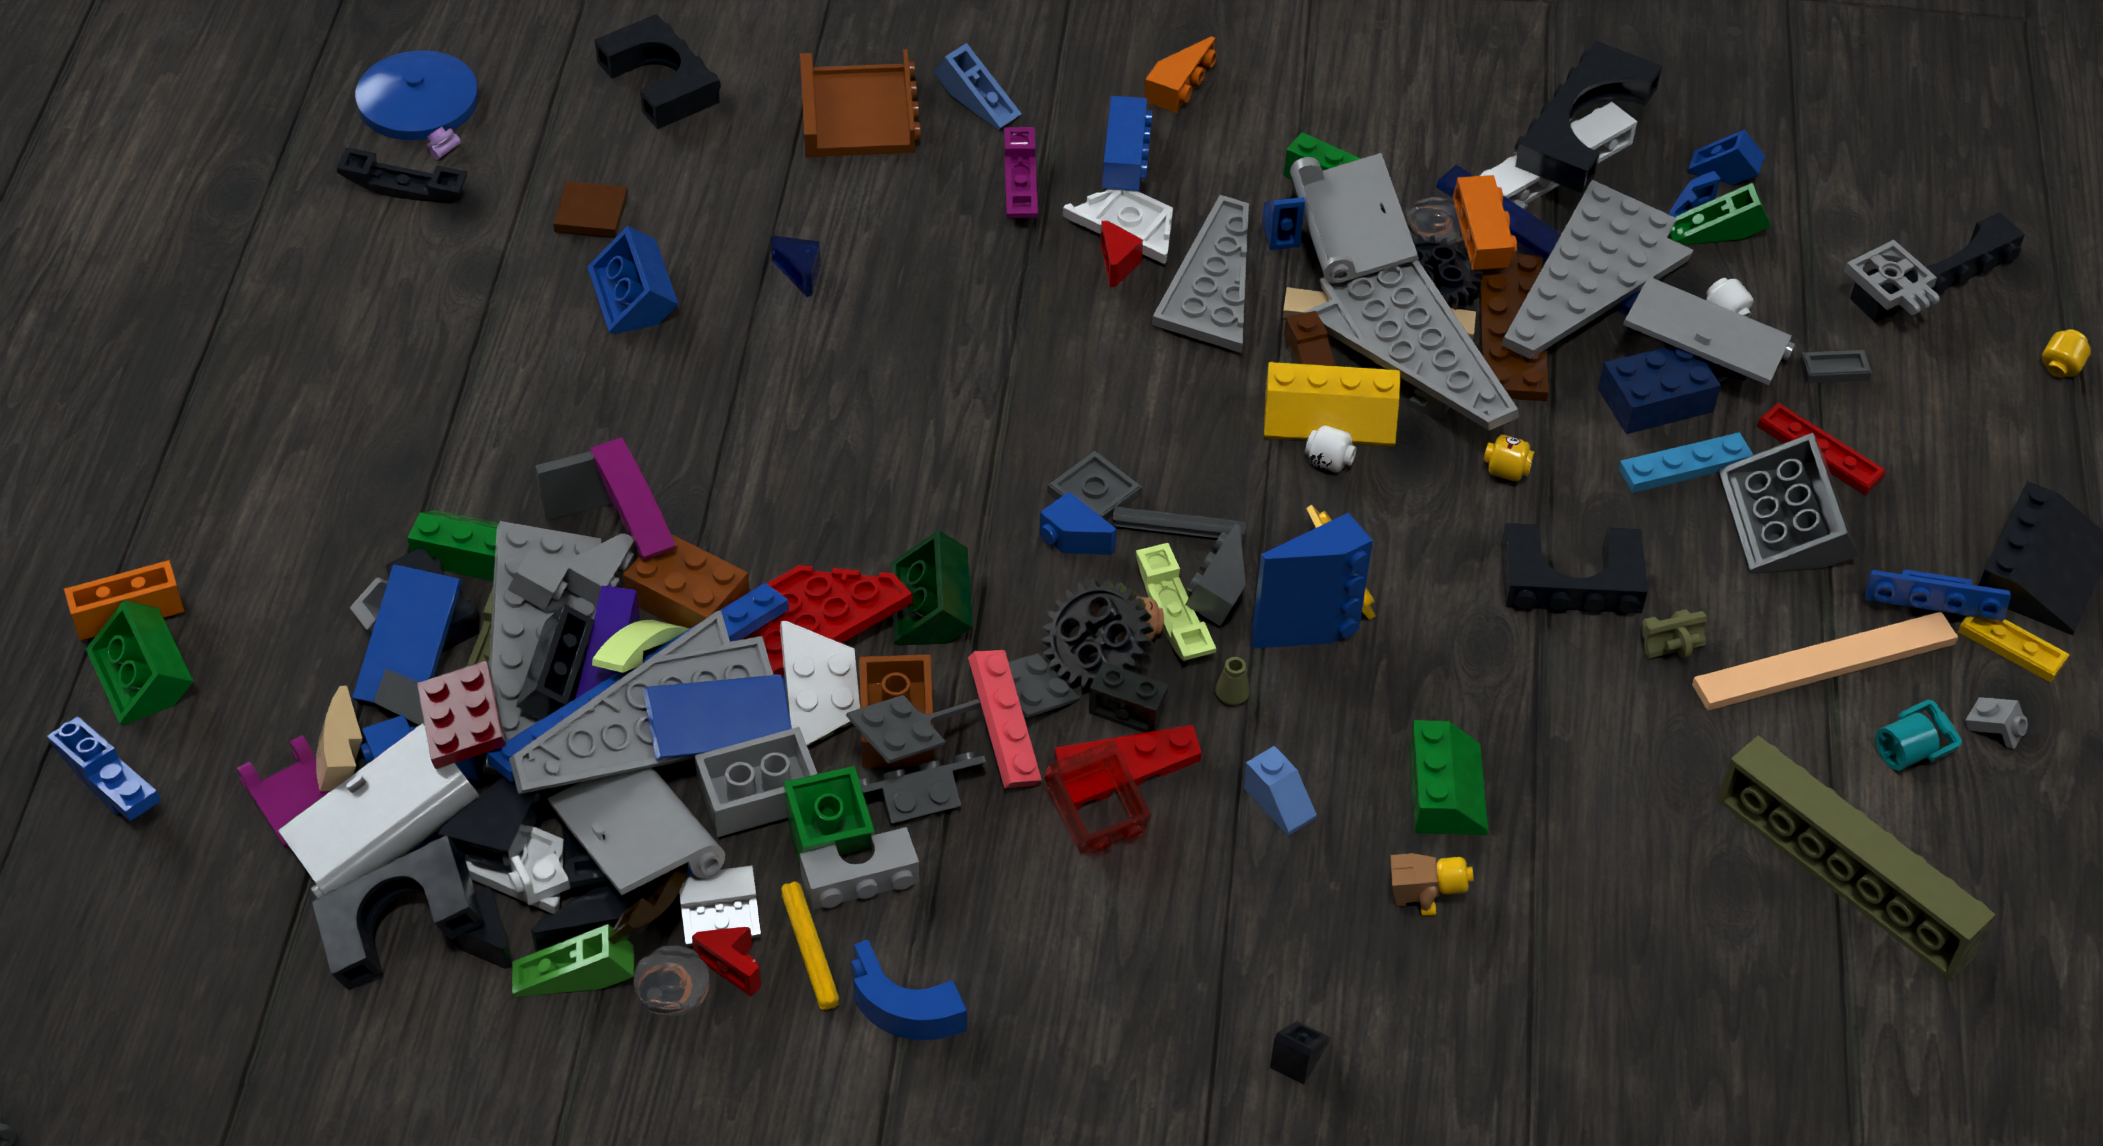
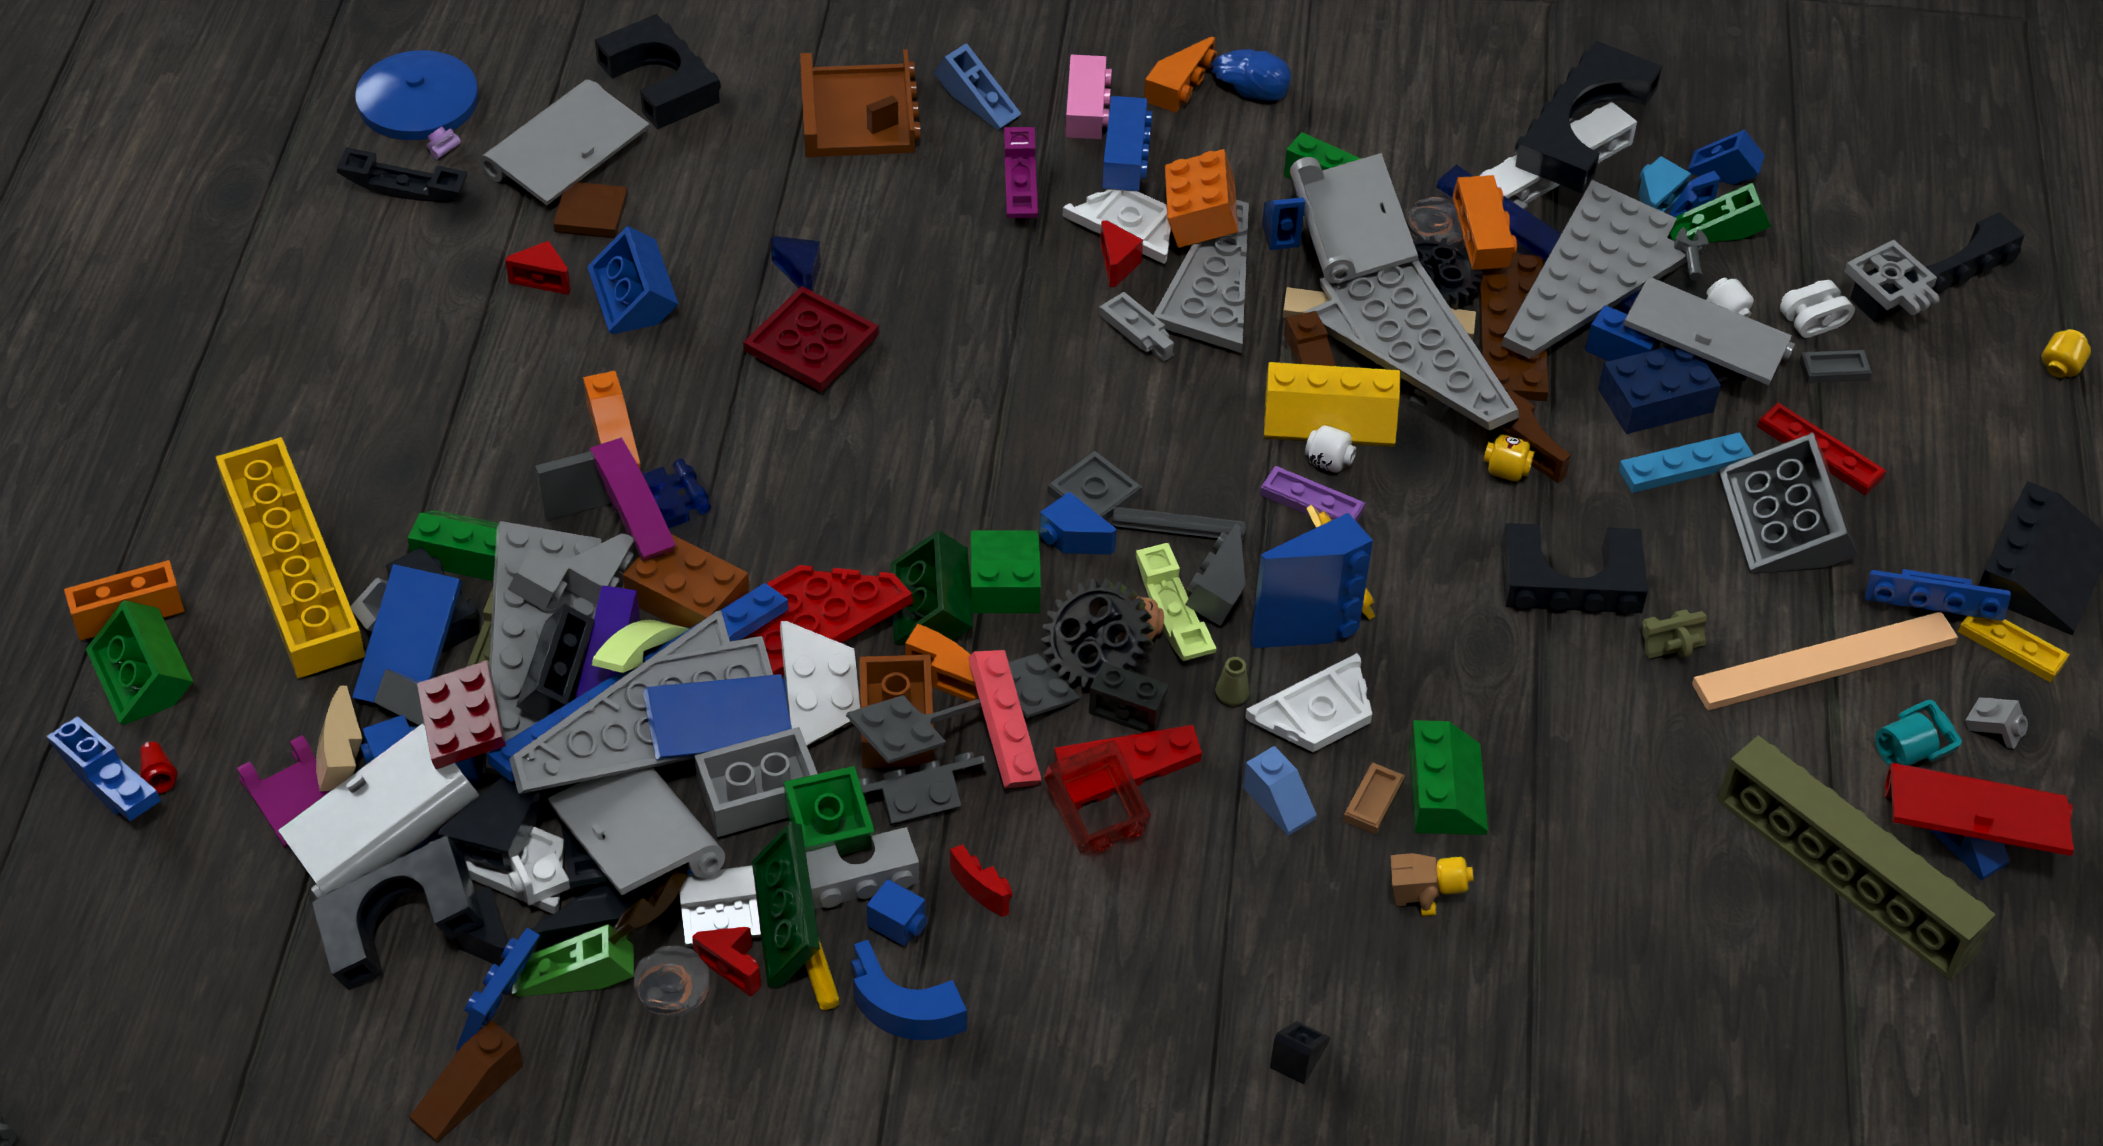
(157, 767): none -> red cone
(290, 558): none -> yellow brick
(468, 1081): none -> reddish brown slope
(497, 981): none -> blue wing
(539, 269): none -> red slope
(564, 142): none -> light grey door
(609, 410): none -> orange slope
(665, 487): none -> clear blue plate
(785, 905): none -> dark green tile
(811, 338): none -> dark red plate
(882, 114): none -> reddish brown tile
(896, 912): none -> blue brick
(949, 662): none -> orange slope
(980, 884): none -> red slope
(1005, 571): none -> green slope
(1087, 97): none -> bright pink brick
(1138, 325): none -> light grey hinge
(1201, 198): none -> orange brick
(1254, 74): none -> blue hair
(1301, 492): none -> medium lavender tile
(1317, 707): none -> white wing
(1374, 798): none -> medium nougat tile
(1548, 455): none -> reddish brown slope
(1613, 340): none -> blue brick
(1662, 184): none -> dark azure slope
(1692, 250): none -> dark grey bar
(1816, 308): none -> white brick
(1979, 855): none -> blue slope
(1980, 808): none -> red door

